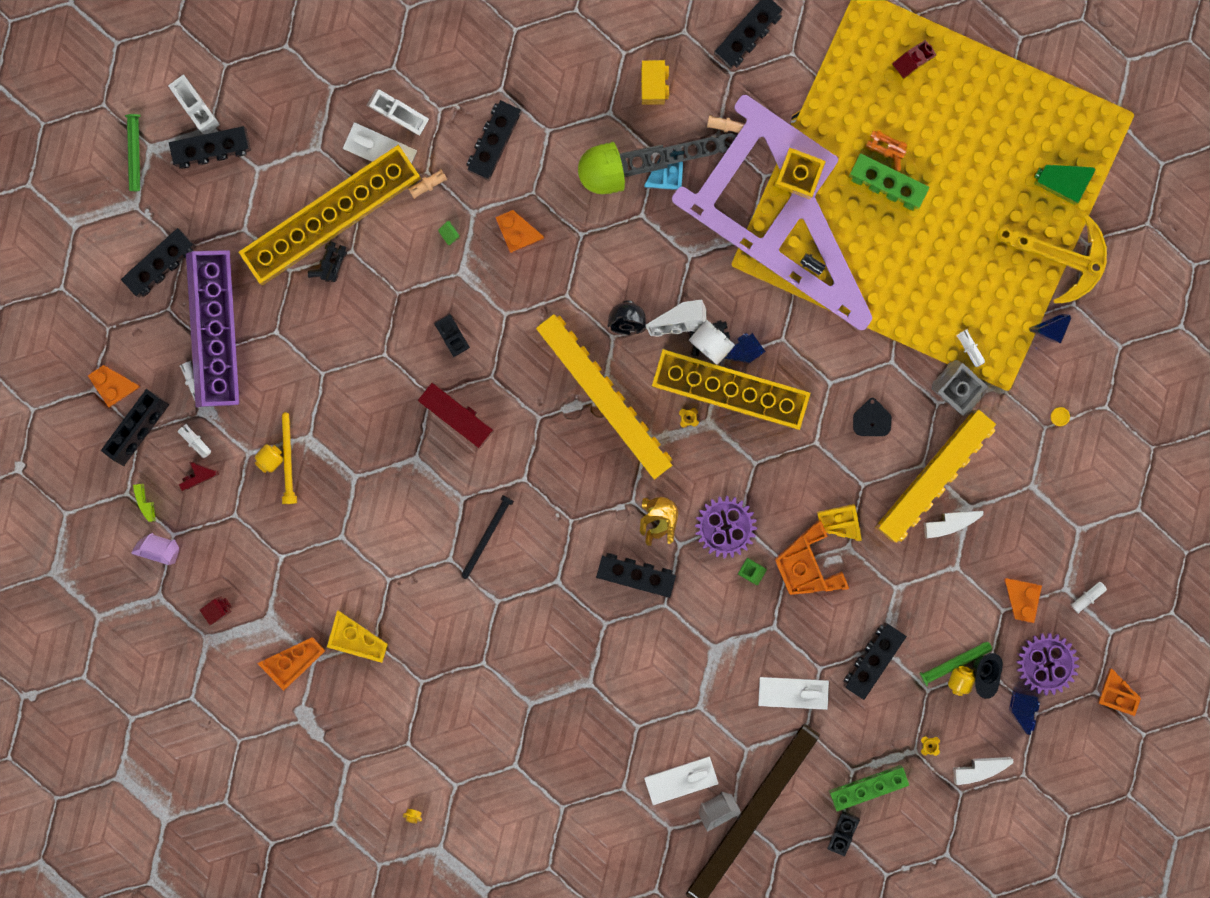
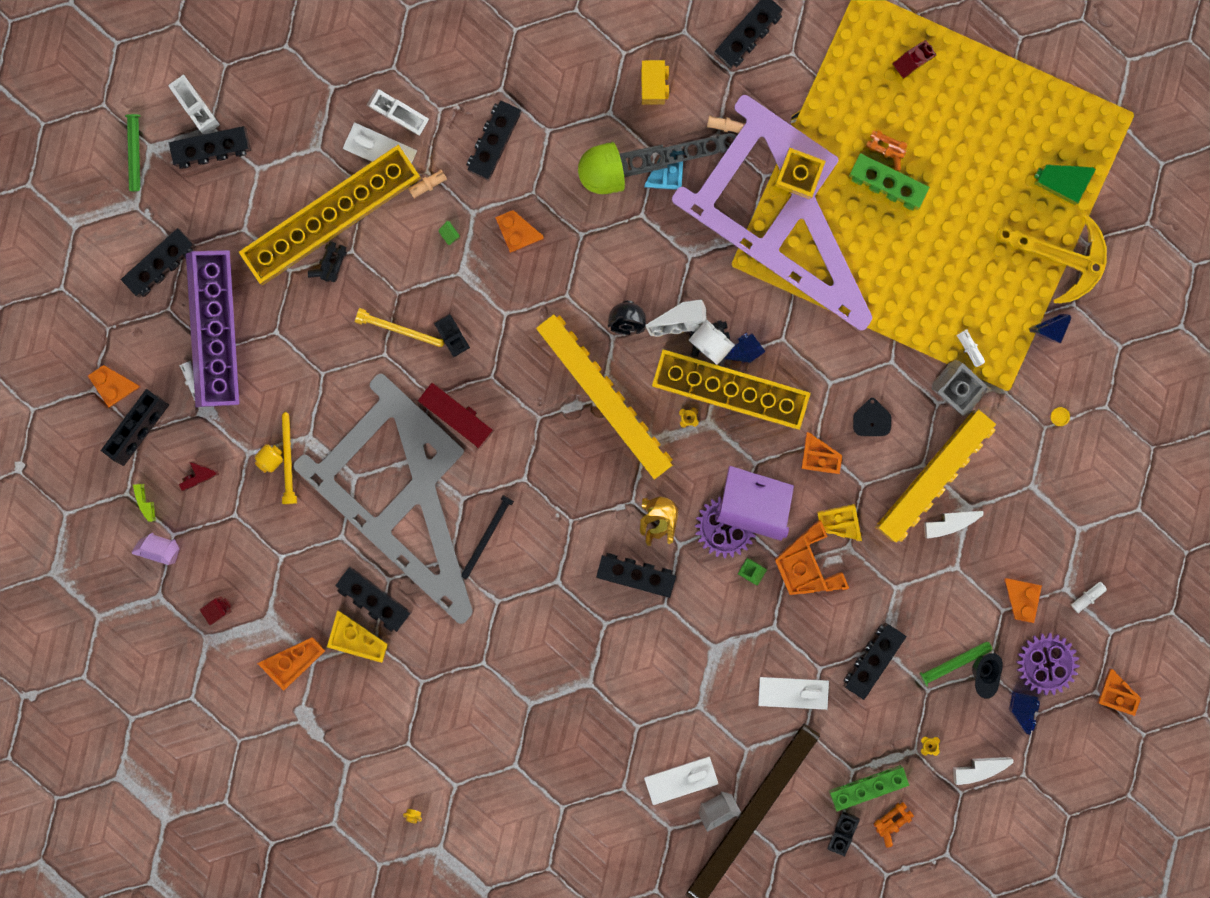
(194, 441): white axle -> none
(353, 577): none -> black brick
(364, 317): none -> yellow piece
(414, 430): none -> light grey piece
(755, 504): none -> medium lavender door
(811, 263): black pin -> none
(819, 456): none -> orange wing
(886, 826): none -> orange piece
(961, 680): yellow head -> none

